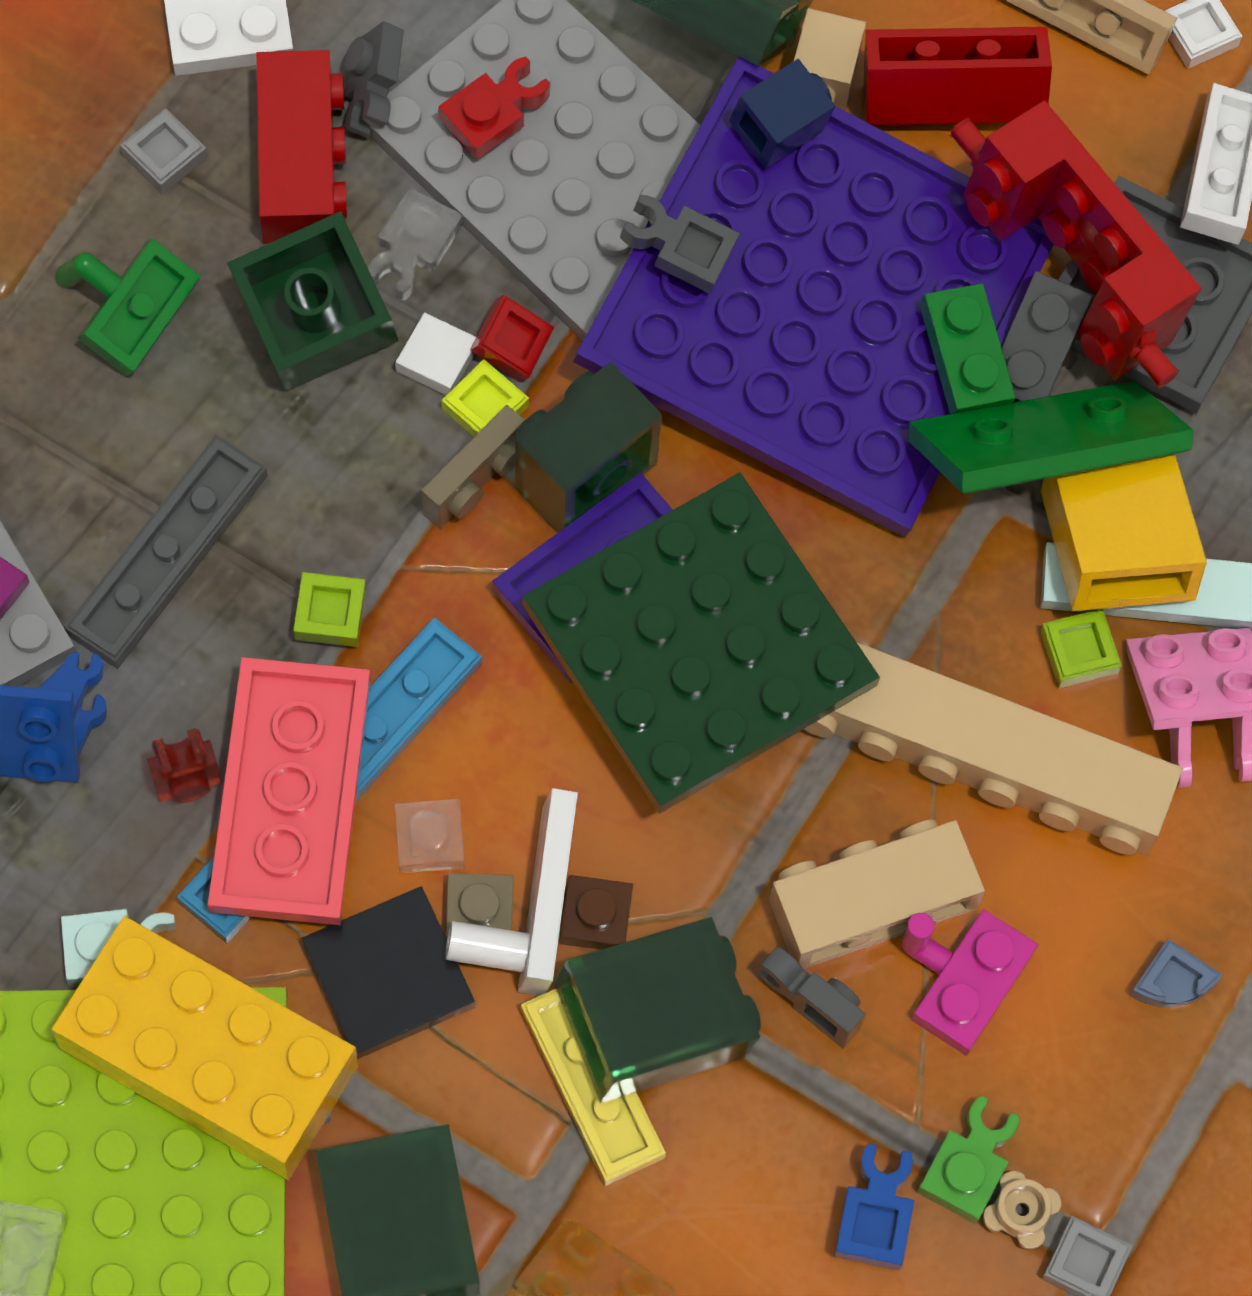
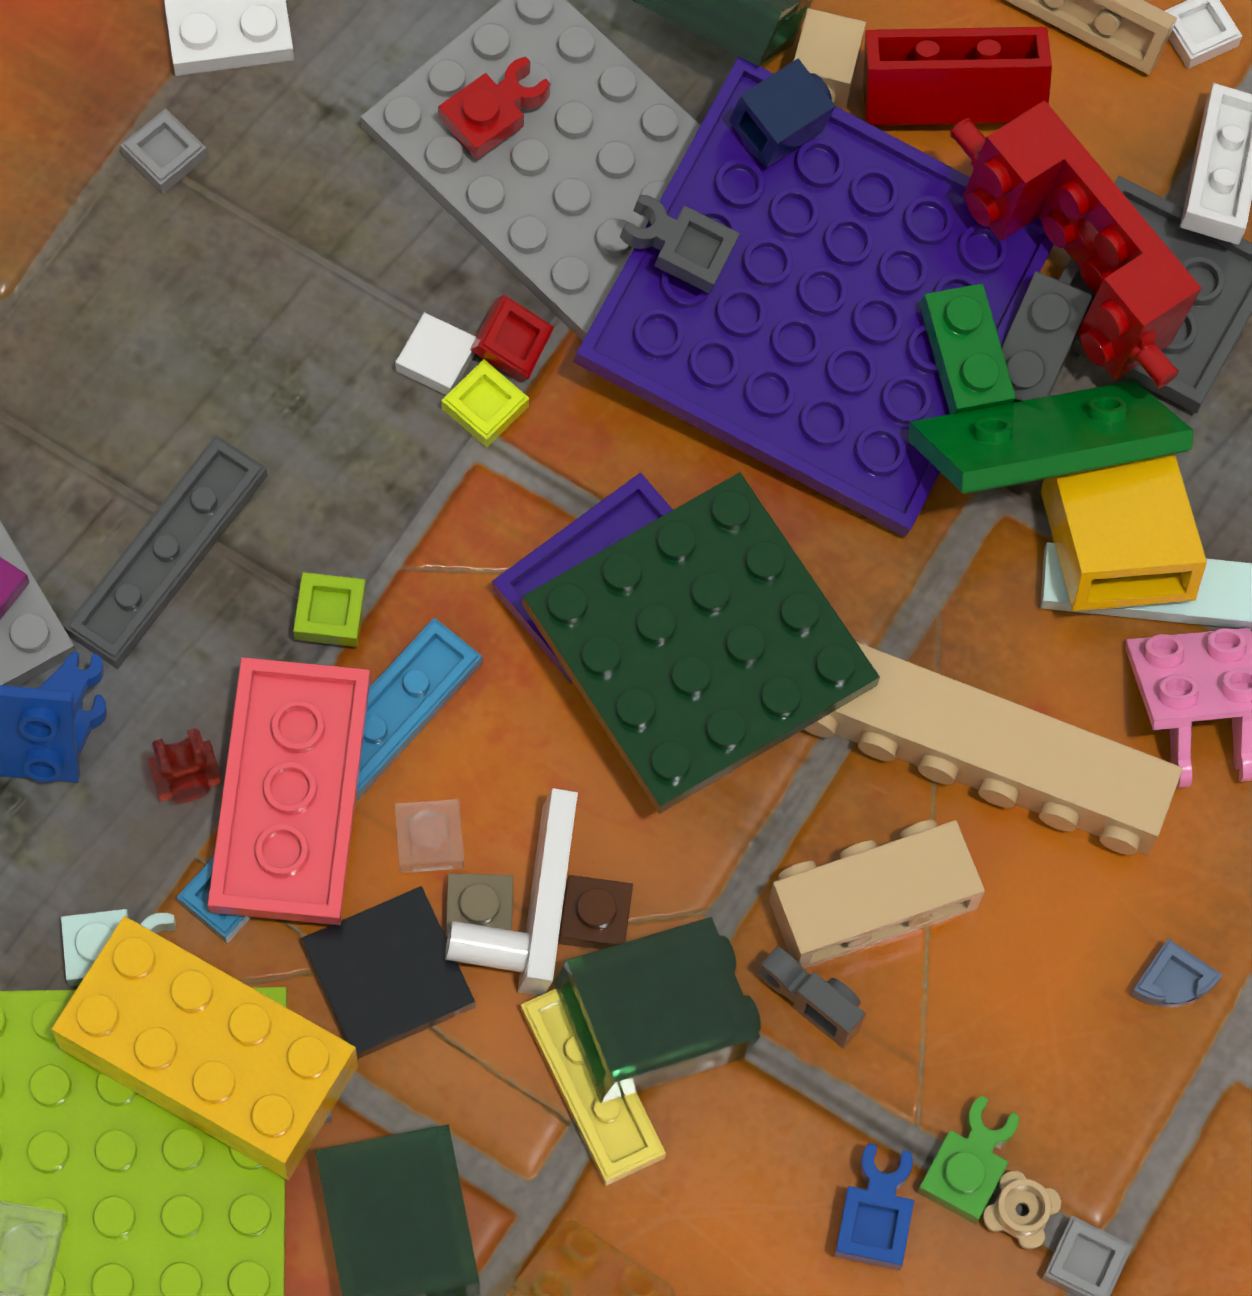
(134, 305): green plate -> none
(298, 141): red brick -> none
(313, 301): dark green brick -> none
(372, 70): dark grey plate -> none
(414, 236): clear plate -> none
(459, 483): dark tan plate -> none
(586, 446): clear green brick -> none
(969, 980): dark pink plate -> none
(1080, 648): lime tile -> none

